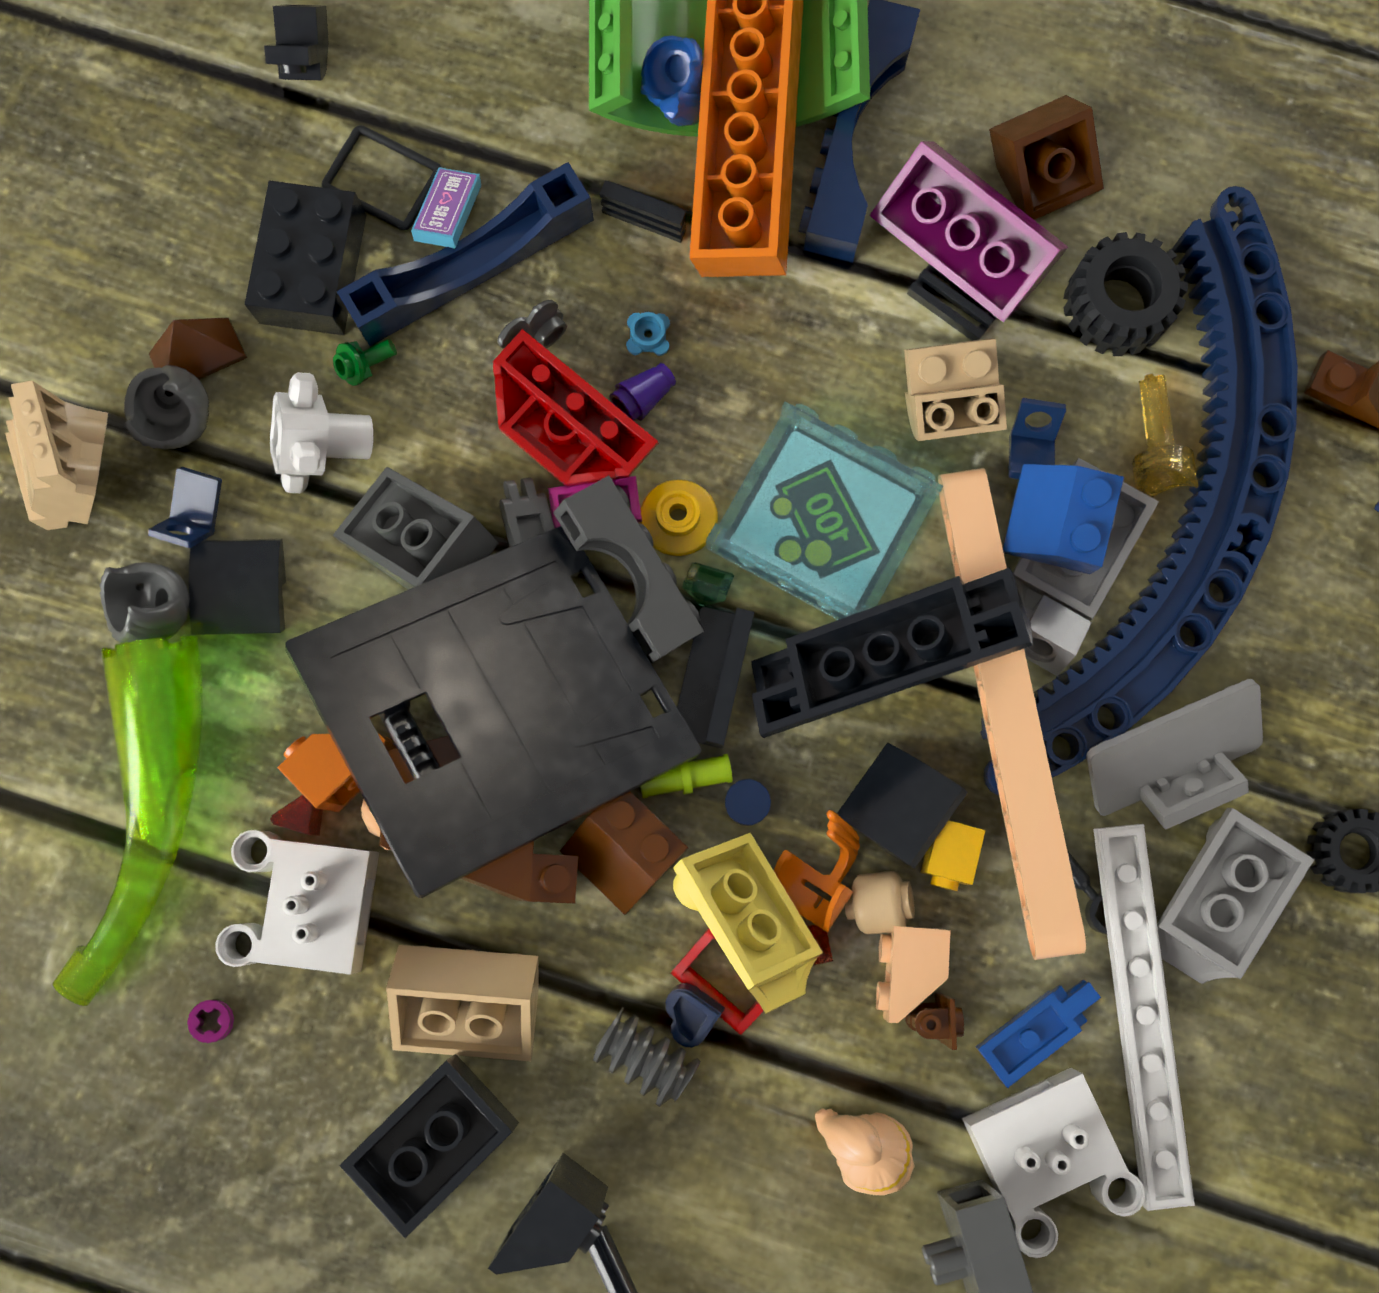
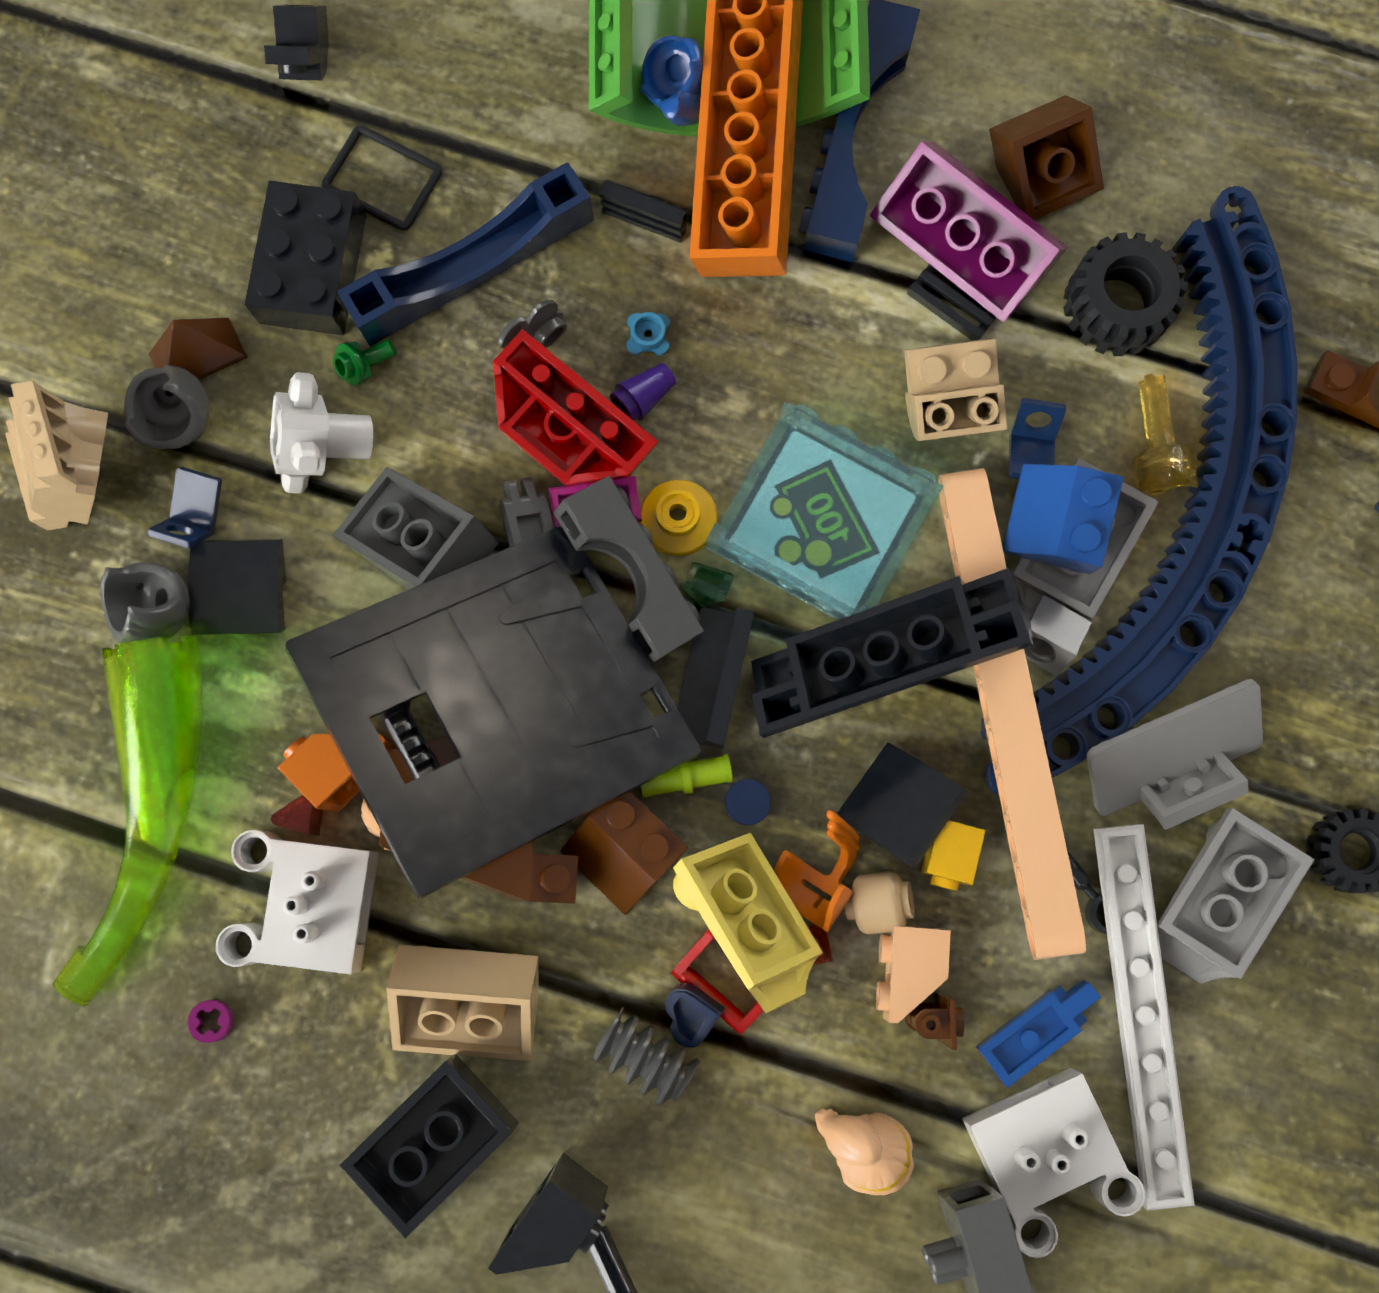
(446, 207): tile -> none

